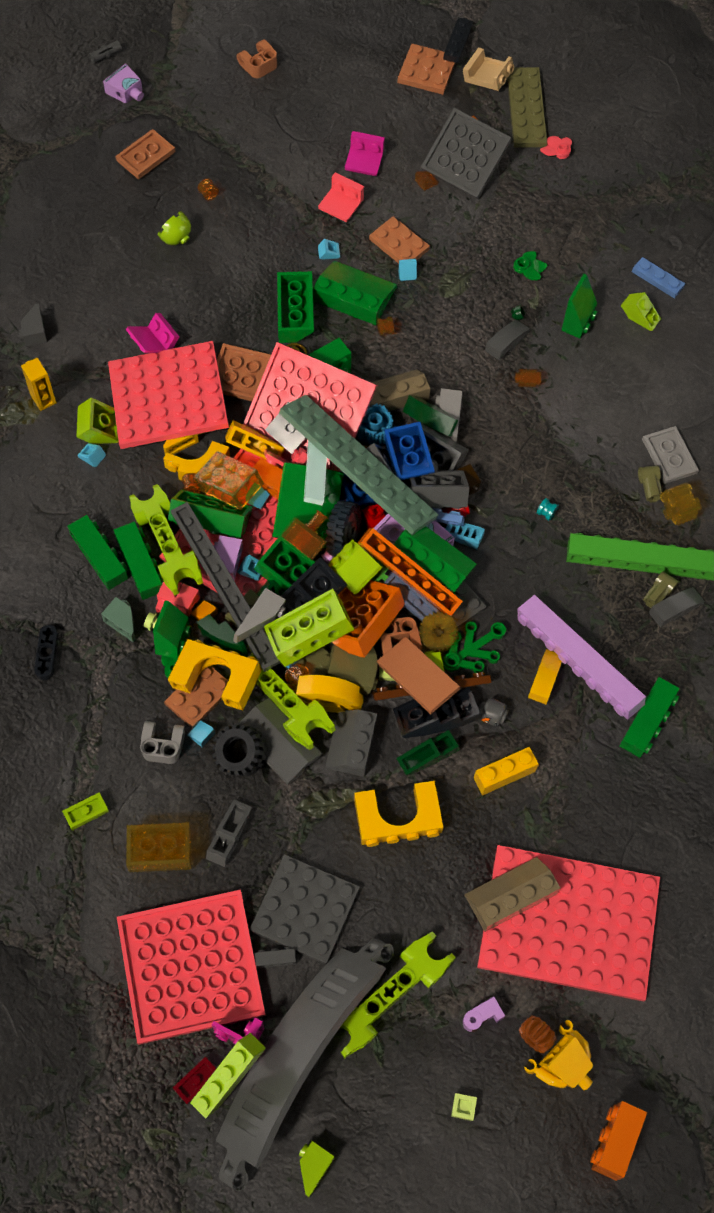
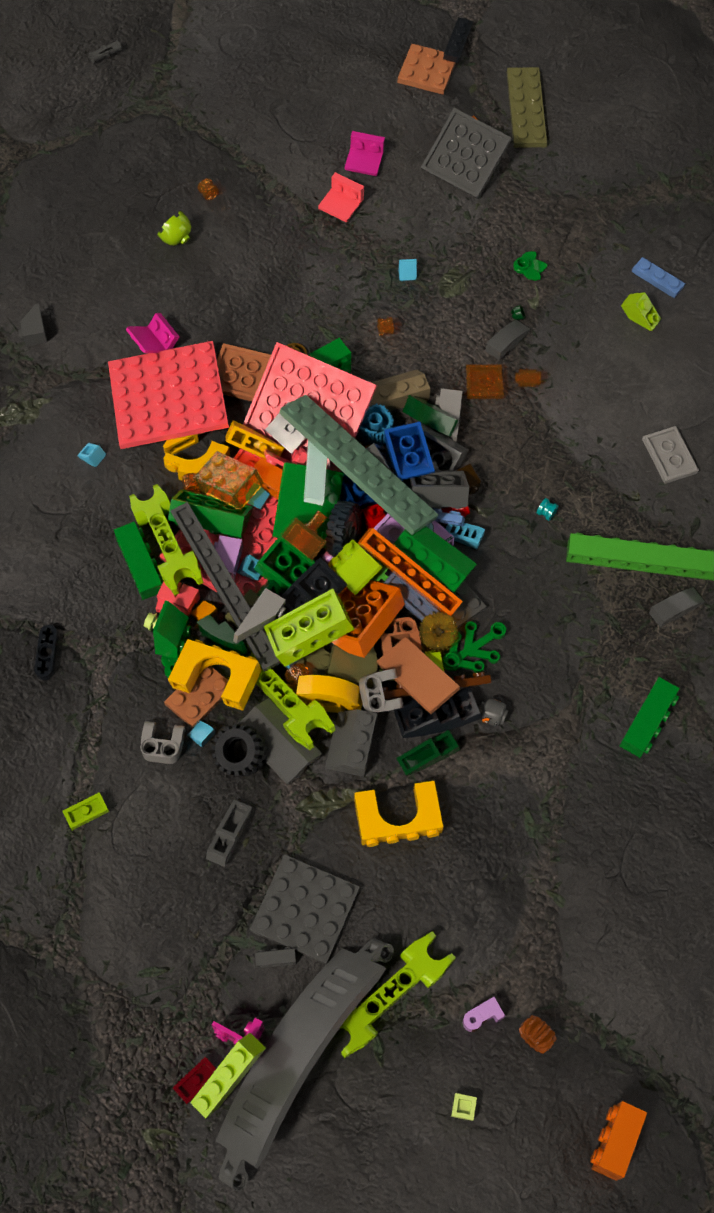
(38, 384): yellow brick -> none
(96, 422): lime slope -> none
(97, 552): green brick -> none
(120, 617): sand green slope -> none
(124, 85): lavender torso -> none
(145, 154): nougat plate -> none
(158, 847): clear yellow brick -> none
(190, 967): coral plate -> none
(261, 63): nougat piece -> none
(294, 306): green slope -> none
(313, 1165): lime slope -> none
(328, 249): medium azure slope -> none
(353, 292): green slope -> none
(377, 692): none -> light grey piece
(398, 241): nougat plate -> none
(425, 180): clear orange slope -> none
(484, 382): none -> clear orange plate
(487, 71): tan panel -> none
(505, 771): yellow brick -> none
(512, 893): dark tan slope -> none
(545, 677): yellow slope -> none
(557, 147): coral plate -> none
(566, 1062): yellow torso -> none
(580, 309): green slope -> none
(581, 657): lavender brick -> none
(585, 936): coral plate -> none
(650, 478): olive piece -> none
(661, 588): olive piece -> none
(680, 504): clear yellow brick -> none

